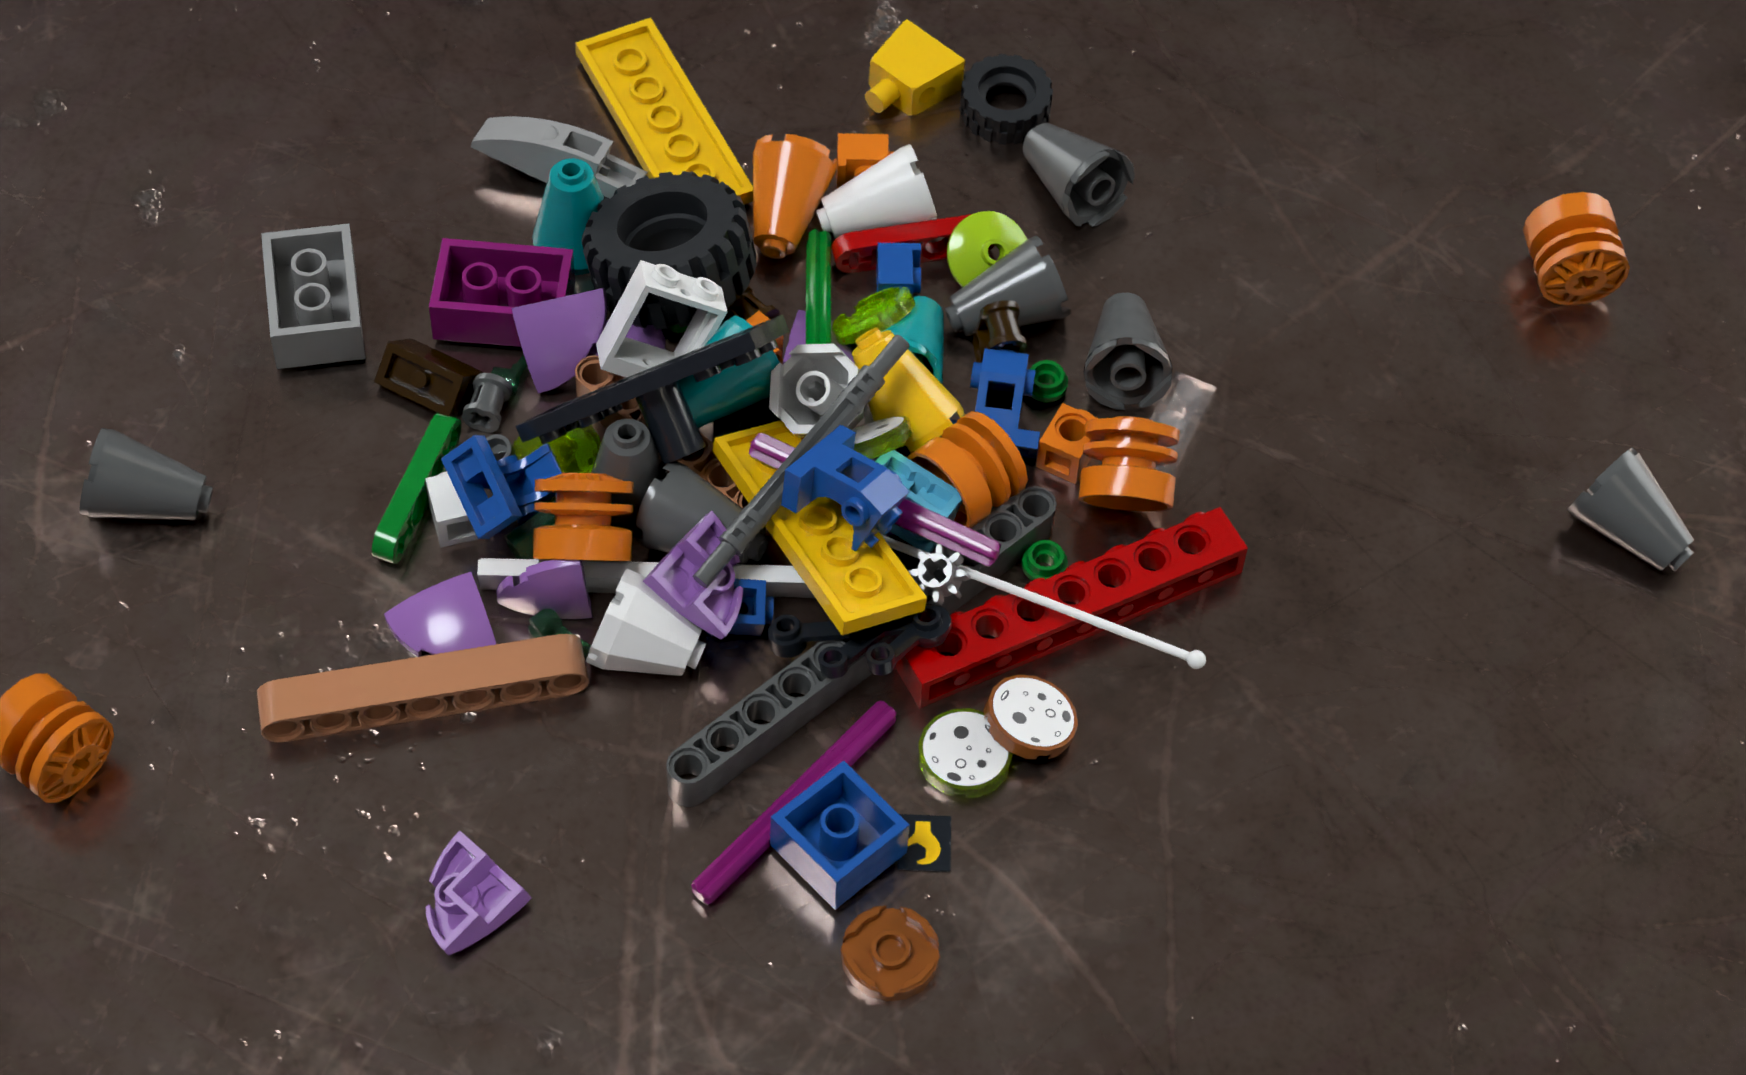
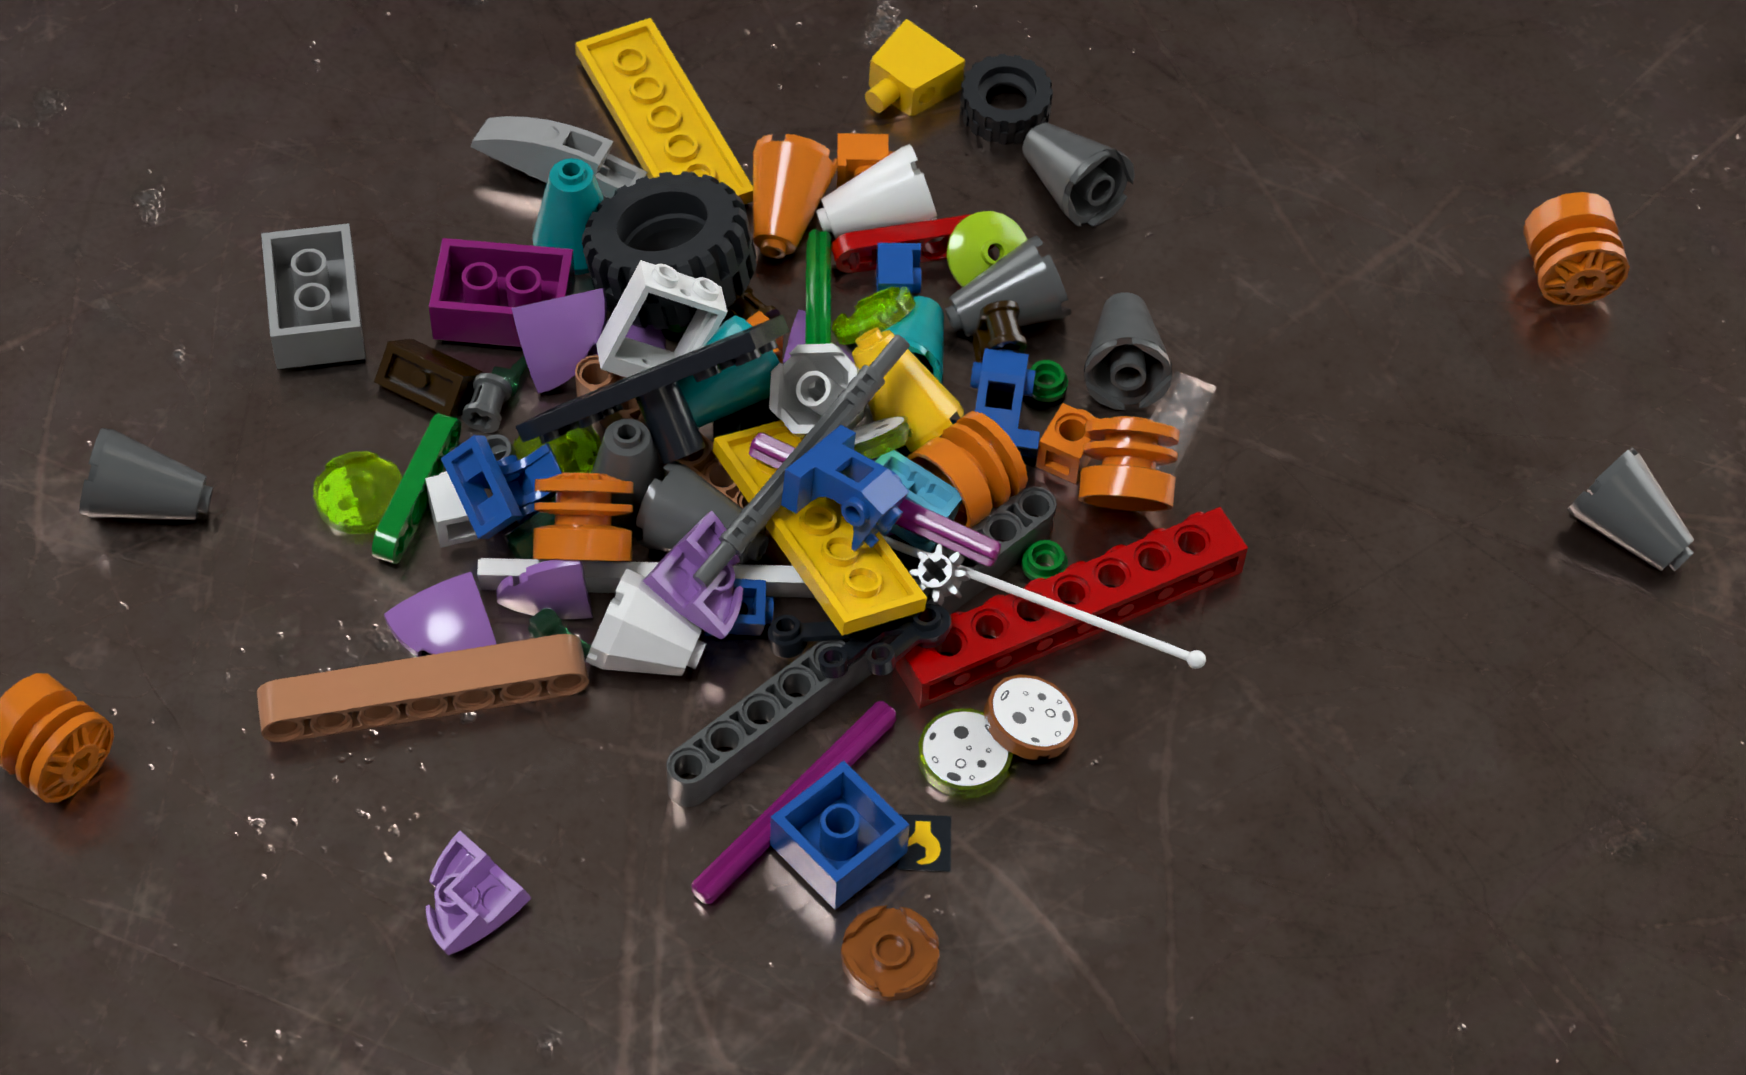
(355, 491): none -> clear neon green tile

